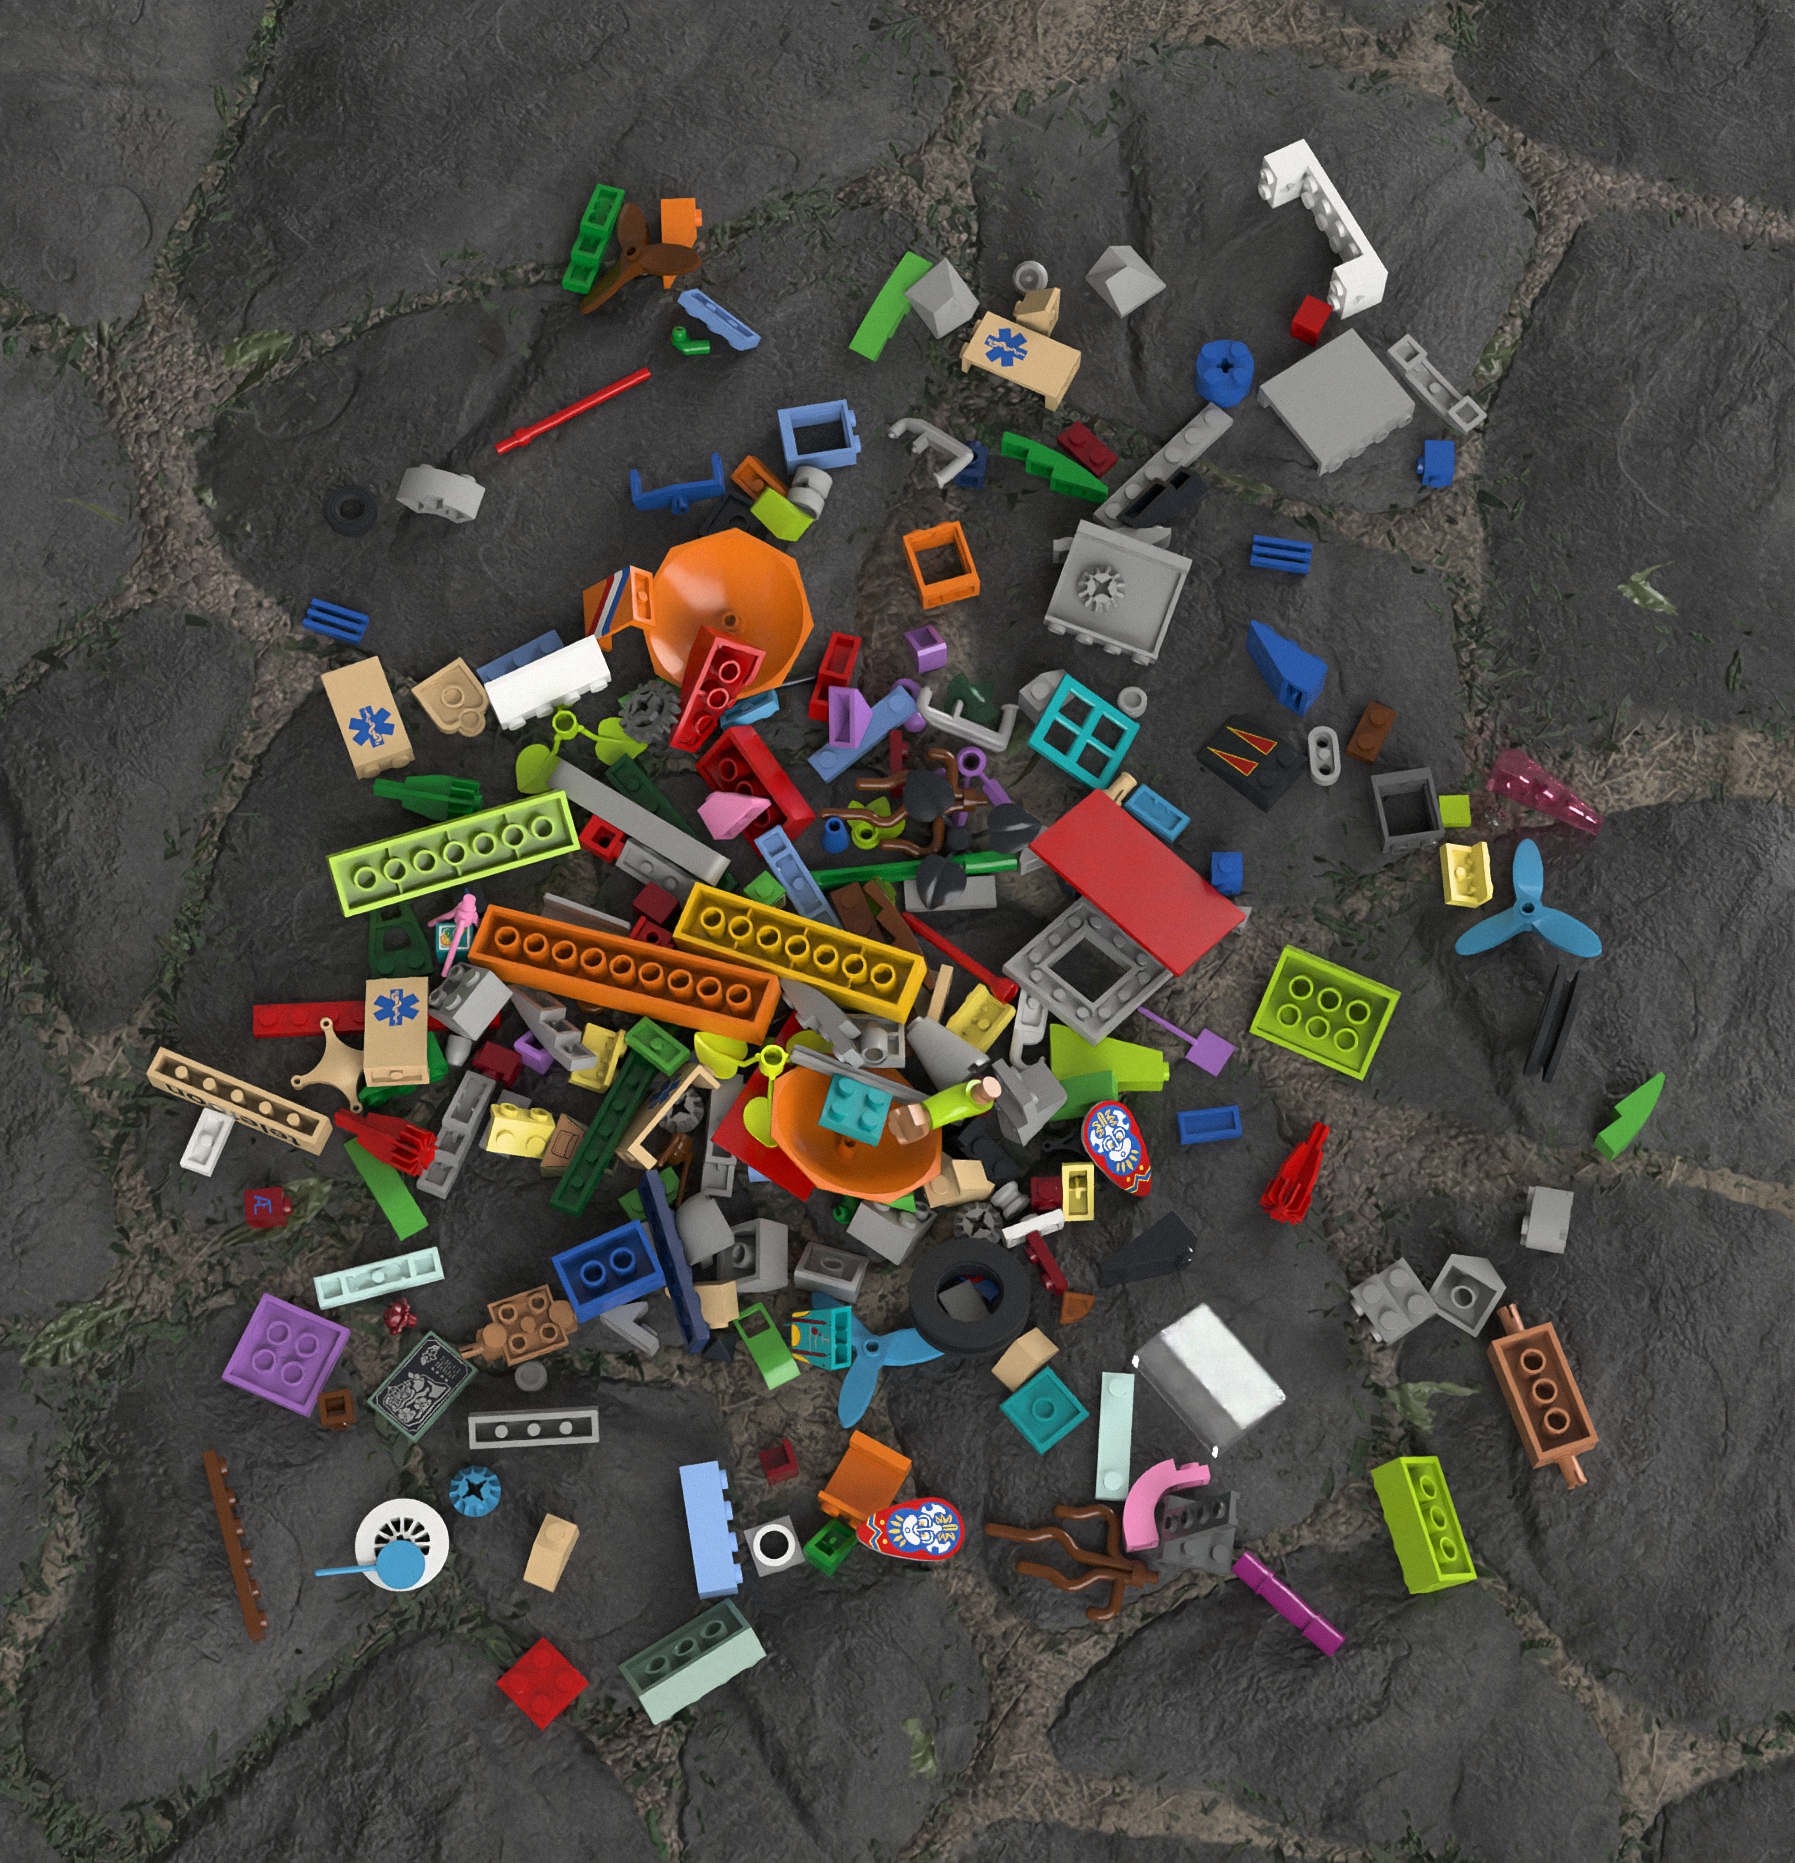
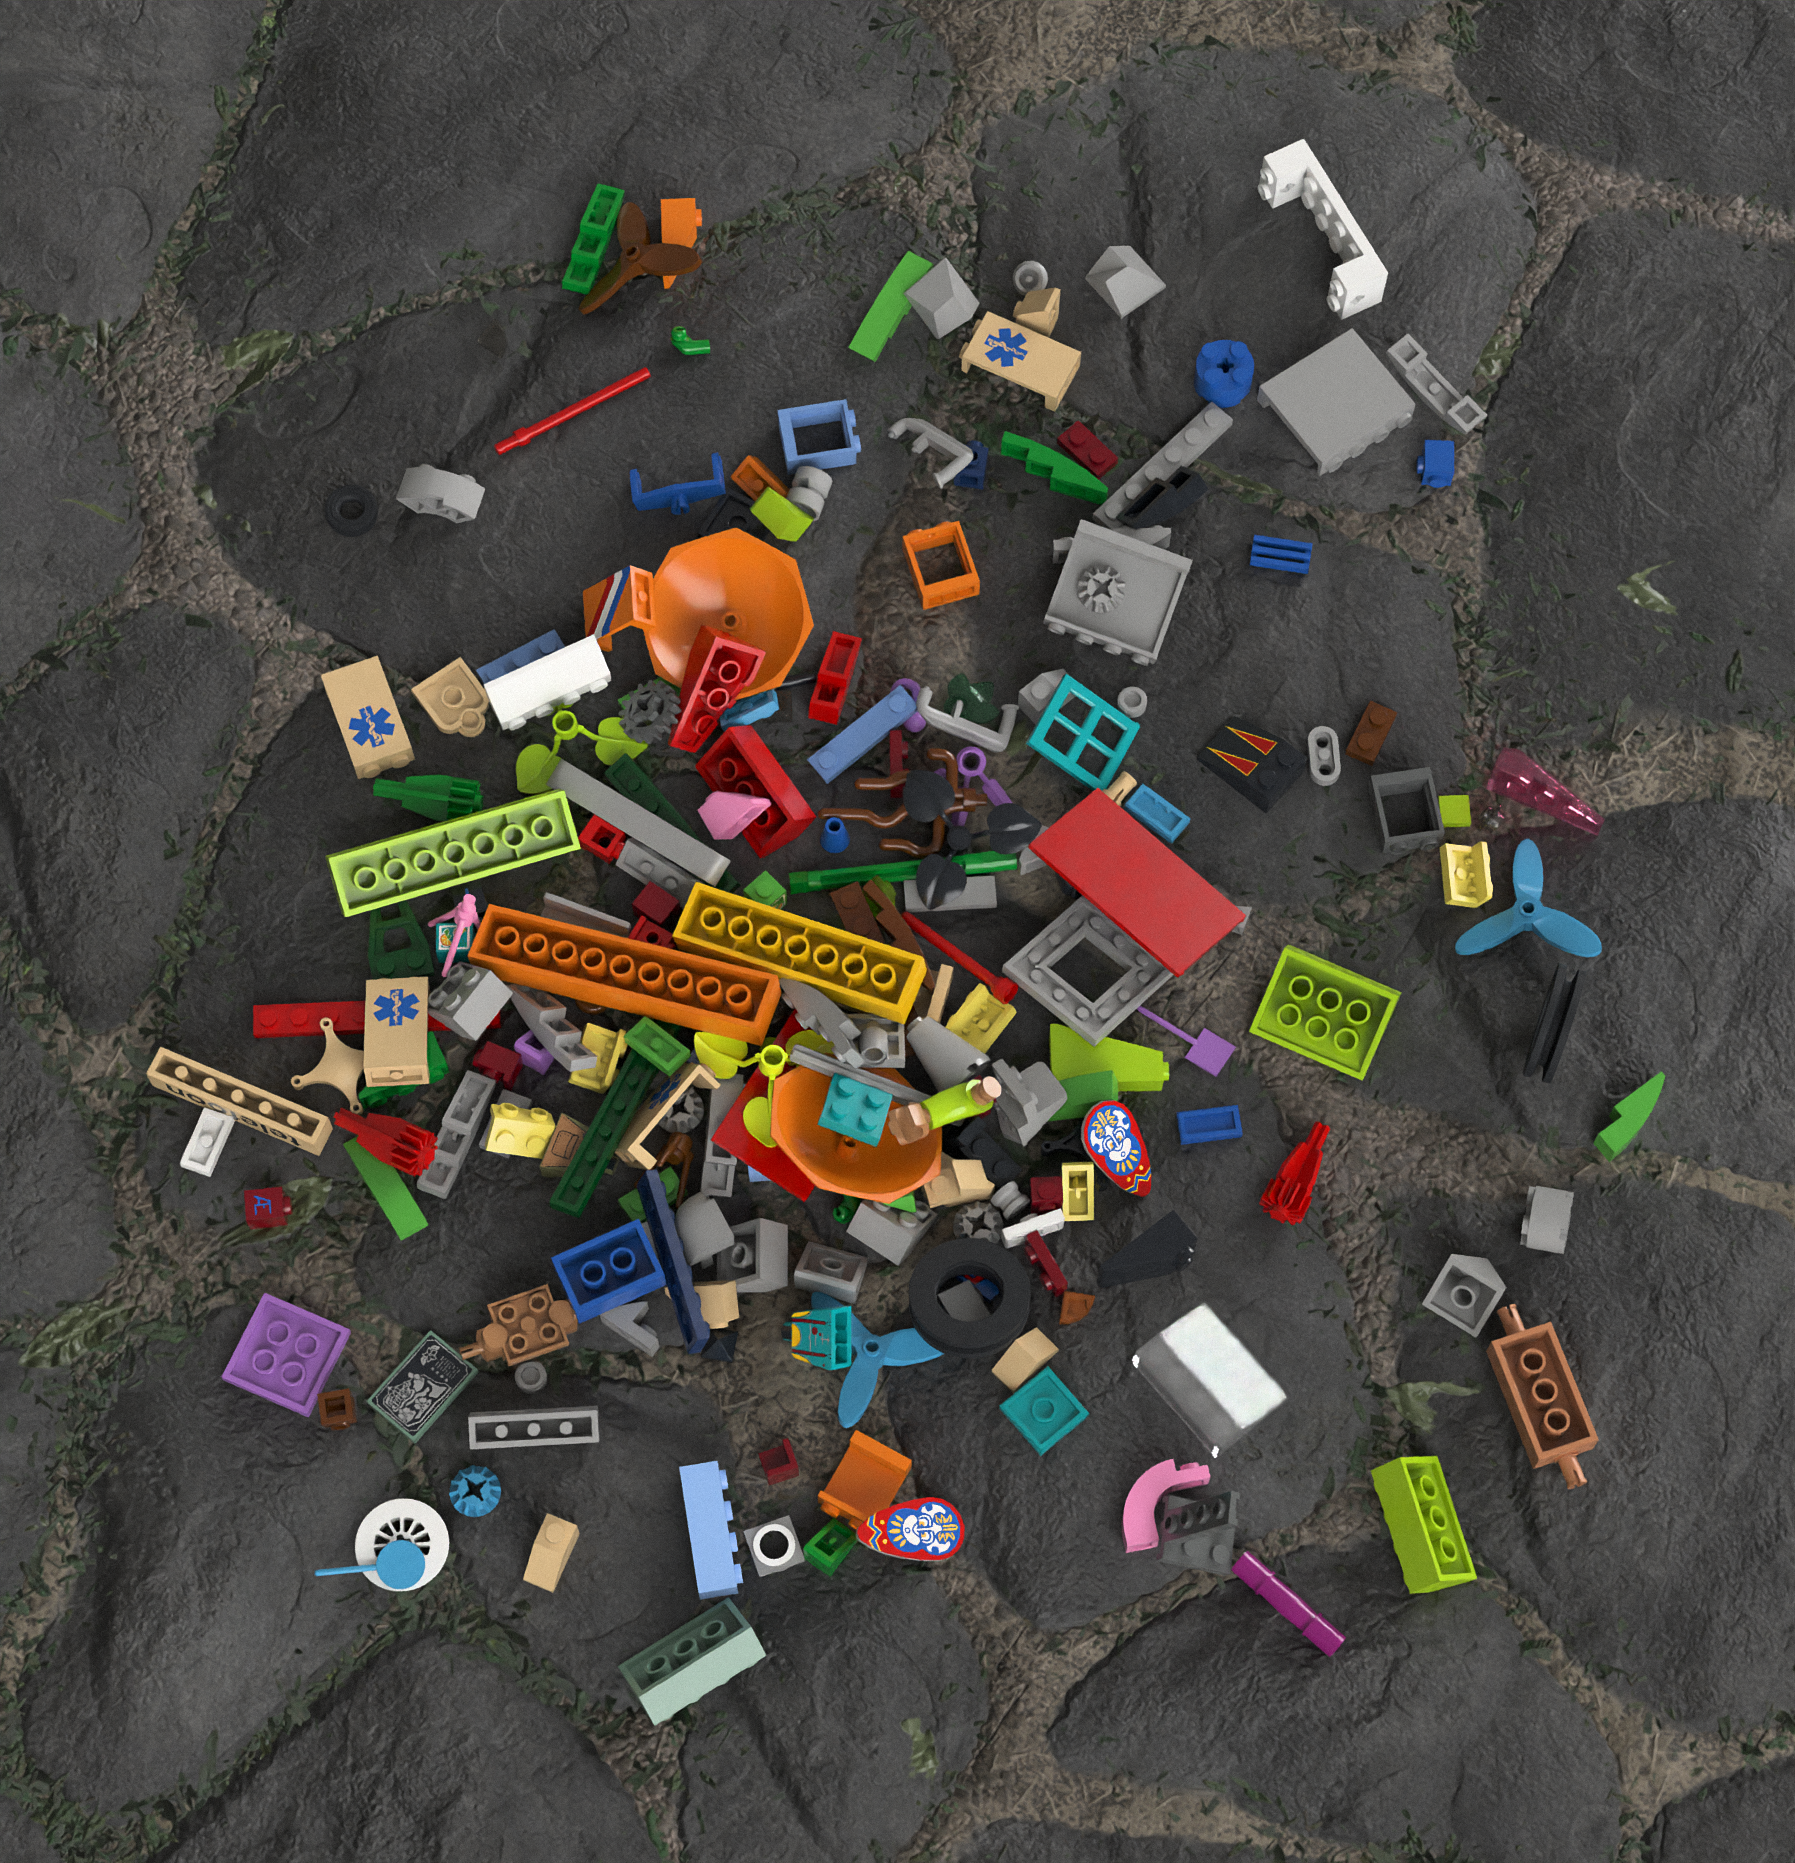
(239, 1558): reddish brown plate -> none
(312, 613): blue tile -> none
(378, 1278): light aqua plate -> none
(398, 1316): dark red plant -> none
(457, 1050): light grey hose -> none
(542, 1683): red plate -> none
(718, 320): medium blue plate -> none
(769, 1350): bright green piece -> none
(795, 877): medium blue plate -> none
(847, 717): medium lavender slope -> none
(881, 807): lime plate -> none
(926, 648): medium lavender slope -> none
(1028, 1028): white plate -> none
(1114, 1436): light aqua plate -> none
(1115, 1566): reddish brown plant -> none
(1226, 872): blue brick -> none
(1289, 672): blue slope -> none
(1309, 320): red panel -> none
(1393, 1302): light grey plate -> none

